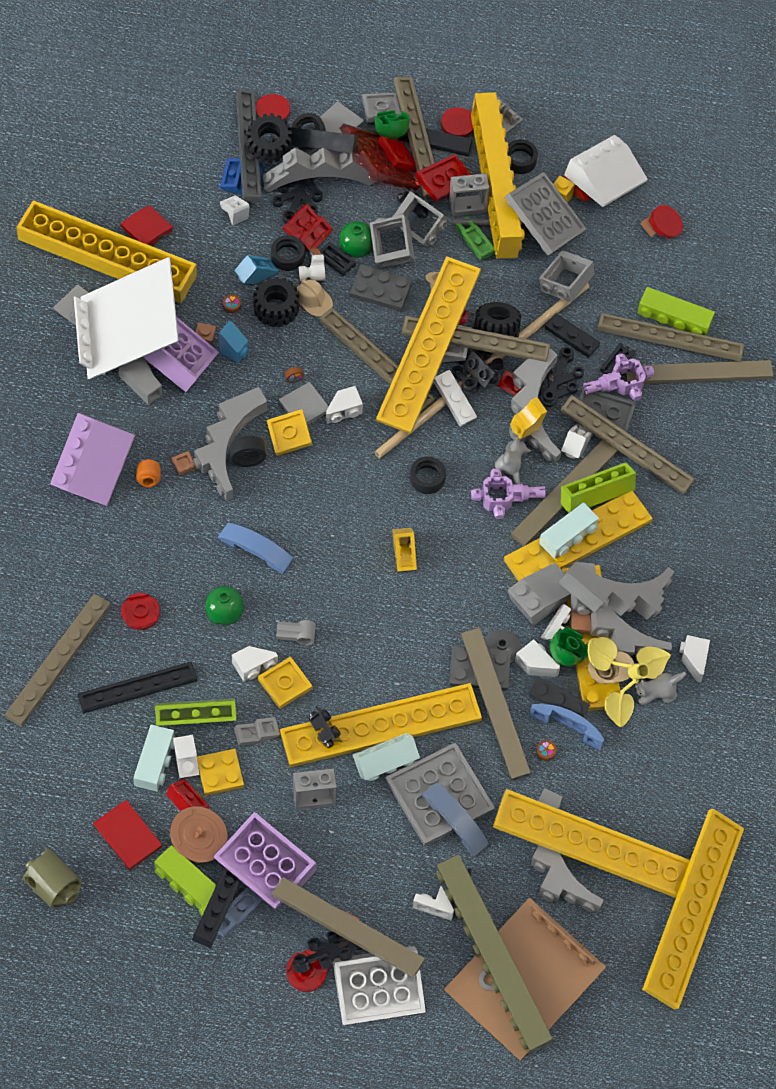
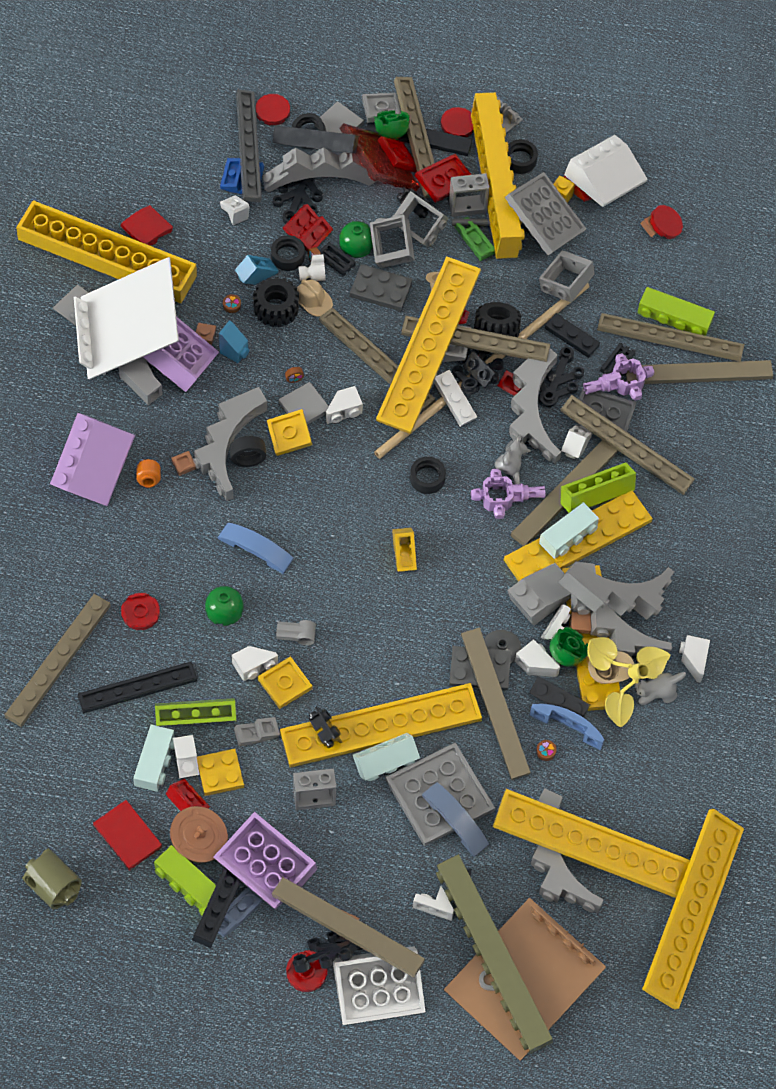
(266, 125): black tyre -> none
(529, 418): yellow arch -> none

